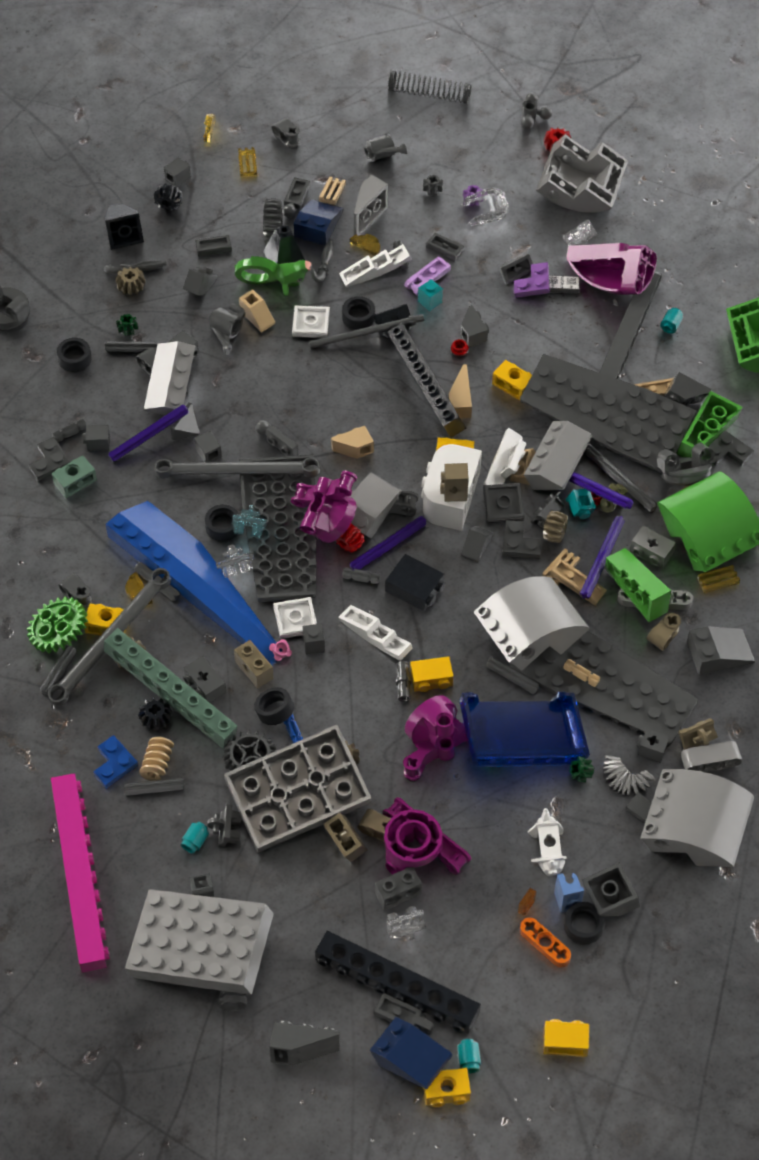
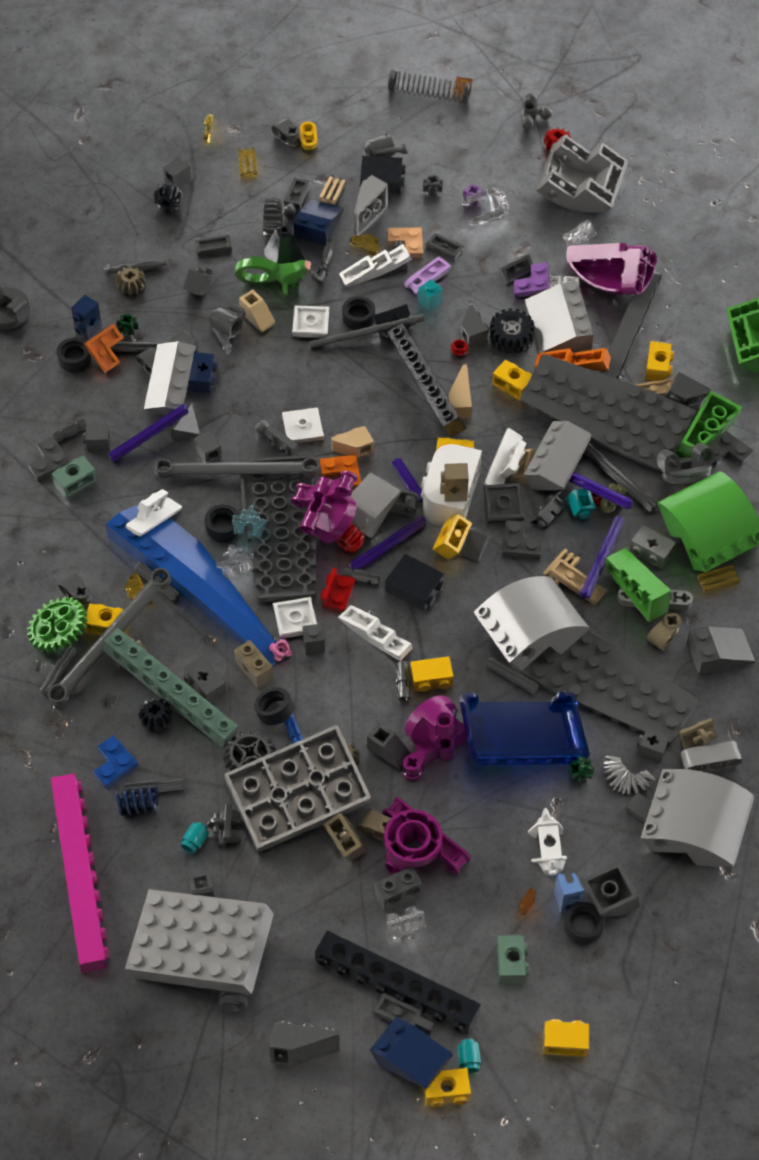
(86, 316): none -> dark blue brick
(100, 346): none -> orange plate
(123, 226): black slope -> none
(137, 801): none -> dark blue piece
(153, 512): none -> white bracket
(156, 758): tan piece -> none
(202, 373): none -> dark blue brick
(303, 425): none -> white plate
(308, 135): none -> yellow plate
(335, 465): none -> orange plate
(337, 591): none -> red bracket
(386, 169): none -> black brick
(387, 746): none -> dark grey slope
(407, 477): none -> dark purple axle
(410, 237): none -> light nougat plate
(452, 536): none -> yellow brick
(463, 80): none -> clear orange tile
(509, 971): none -> sand green brick
(511, 330): none -> black wheel
(544, 933): orange beam -> none
(555, 526): dark tan gear -> none
(560, 318): none -> slope
(581, 672): tan axle -> none
(593, 359): none -> orange slope
(658, 361): none -> yellow brick
(671, 320): teal brick -> none

